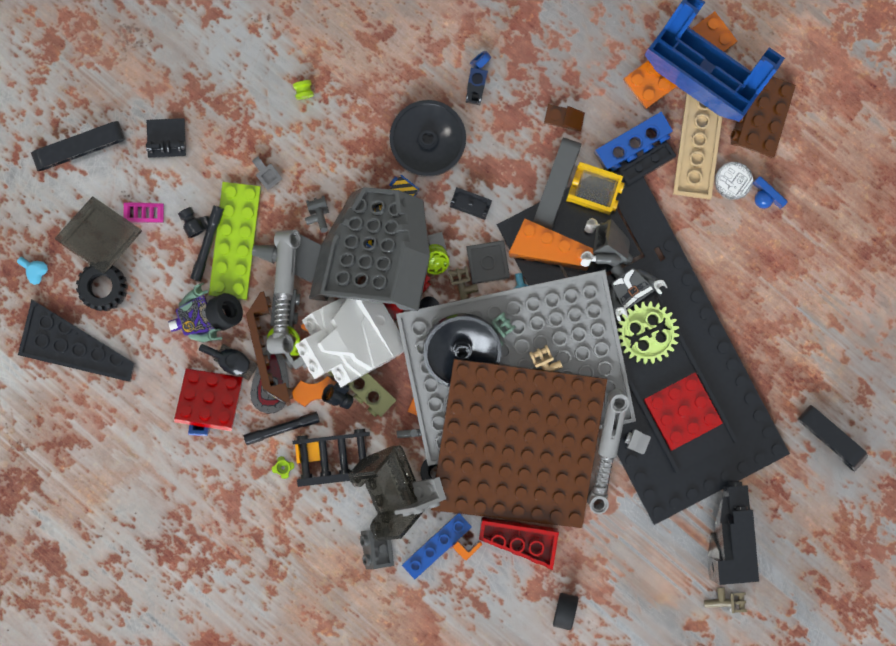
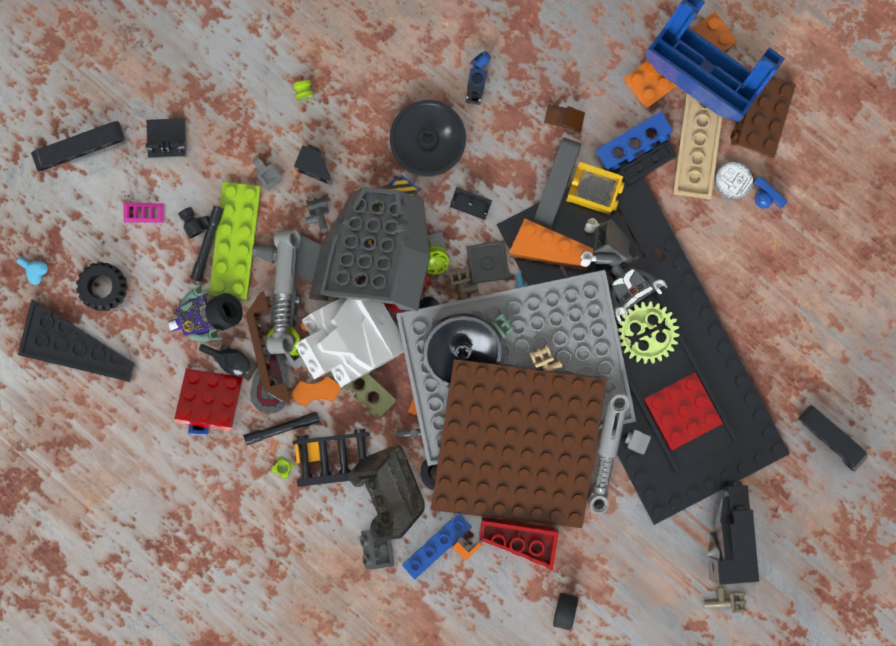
(98, 235): clear smoke piece -> none
(312, 164): none -> black slope
(337, 395): black piece -> none
(429, 495): light grey bracket -> none

